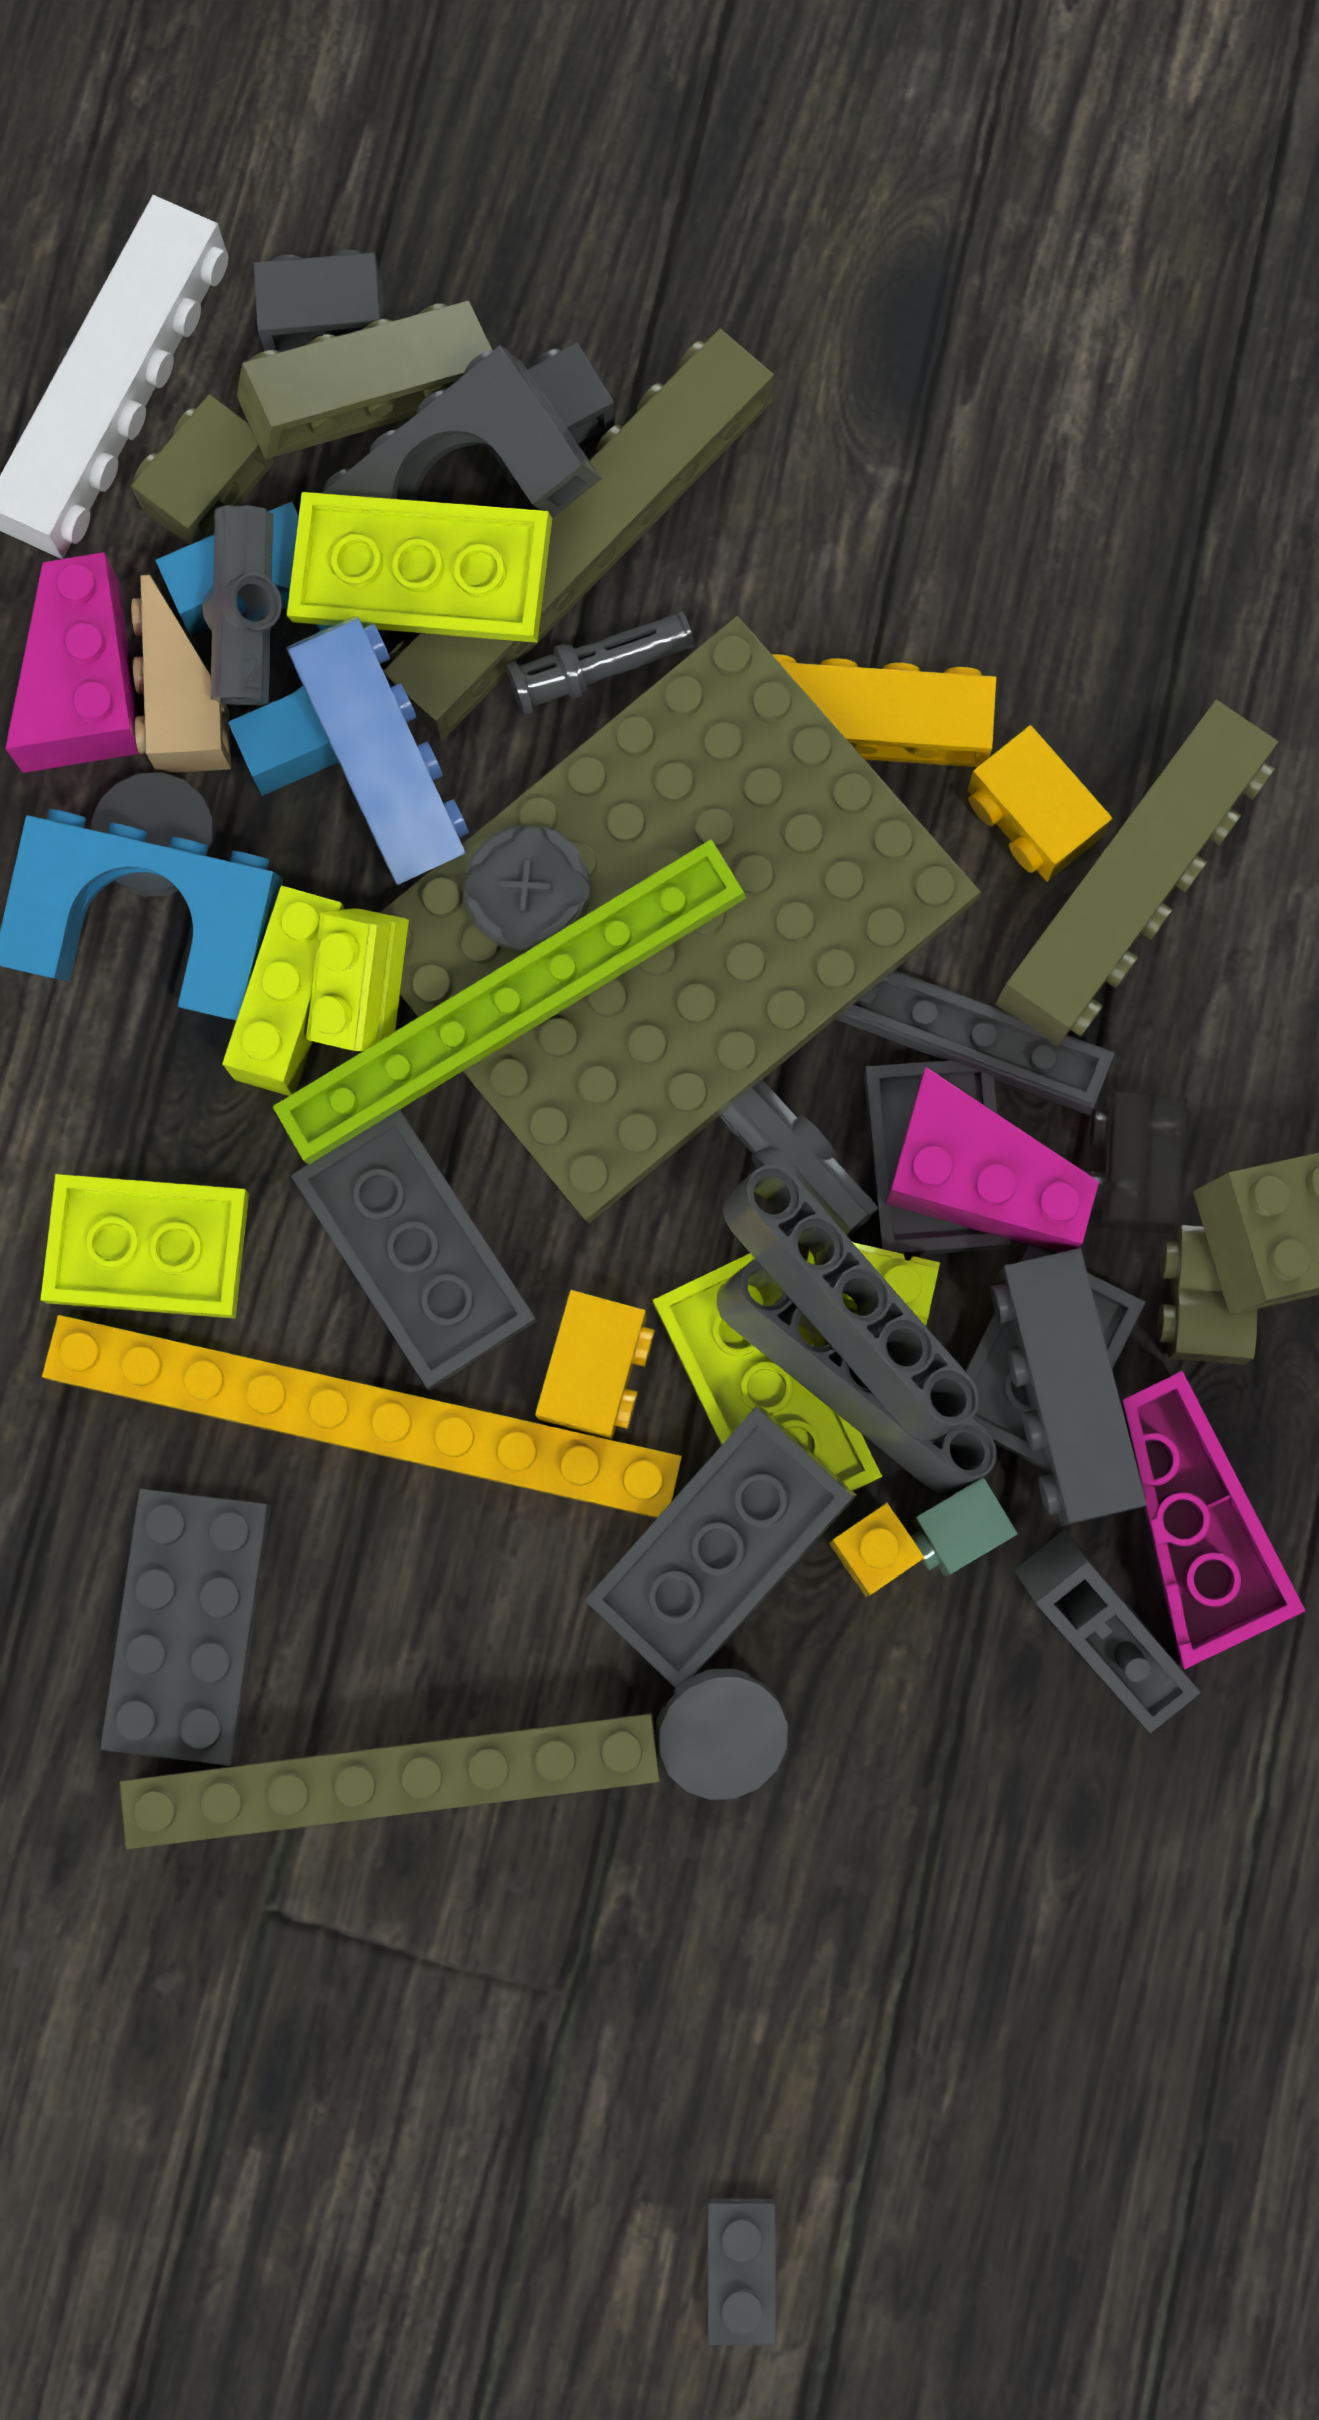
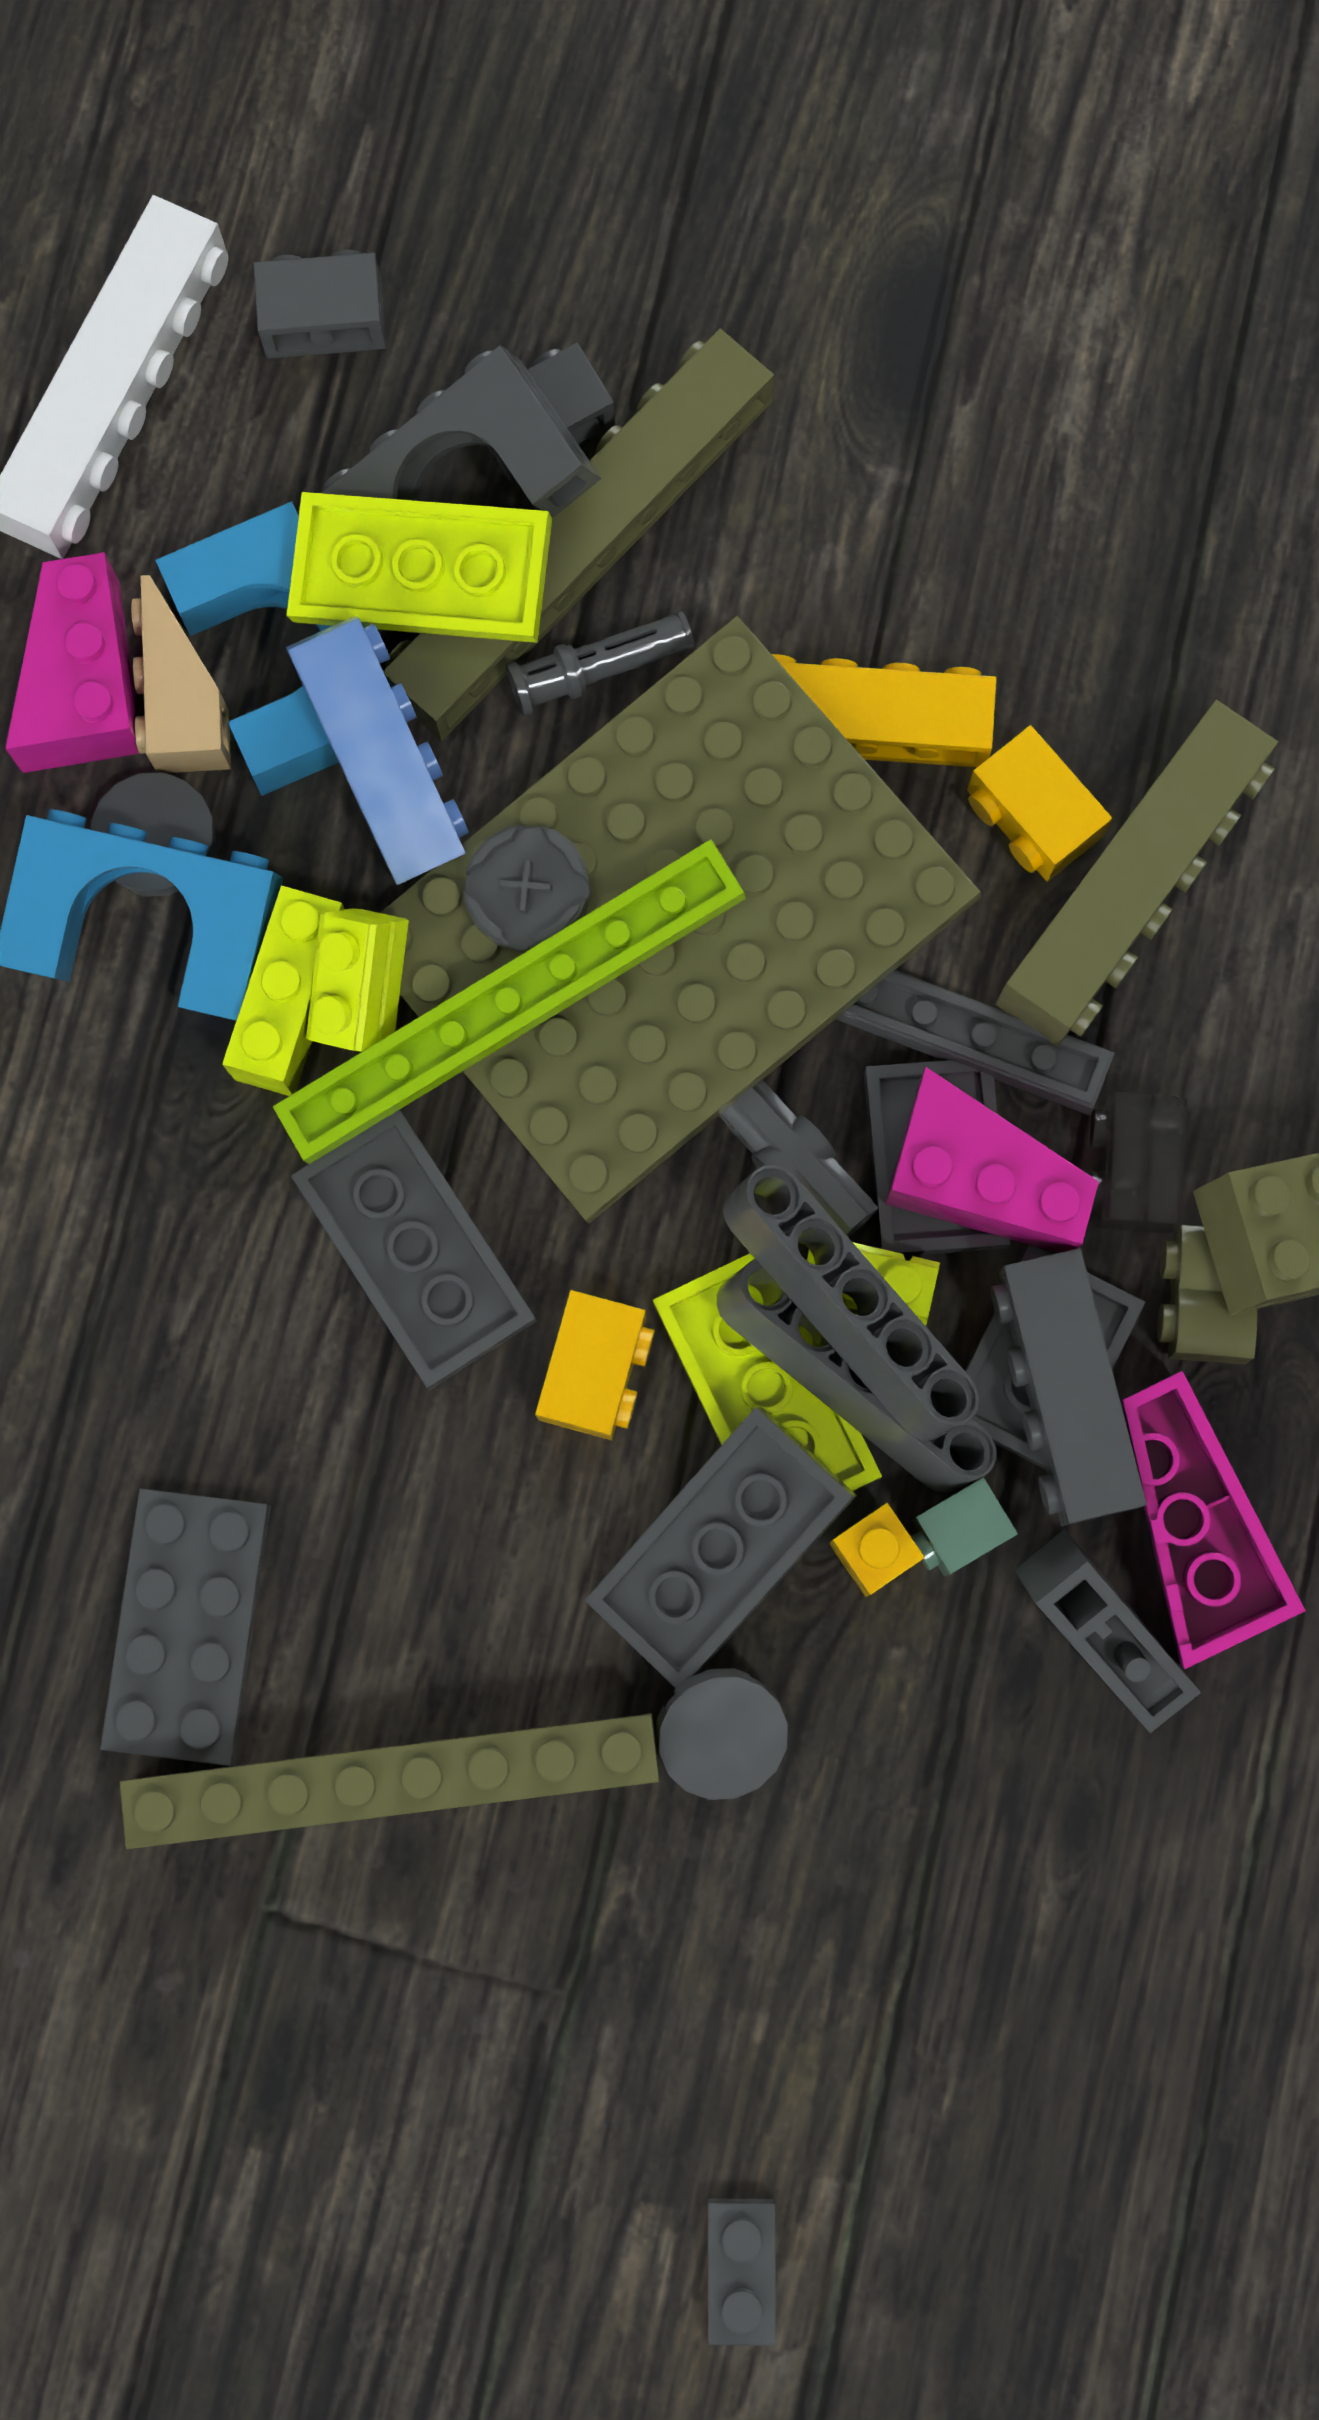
(145, 1246): neon yellow plate -> none
(202, 467): olive brick -> none
(244, 568): dark grey piece -> none
(356, 378): olive brick -> none
(362, 1417): yellow plate -> none

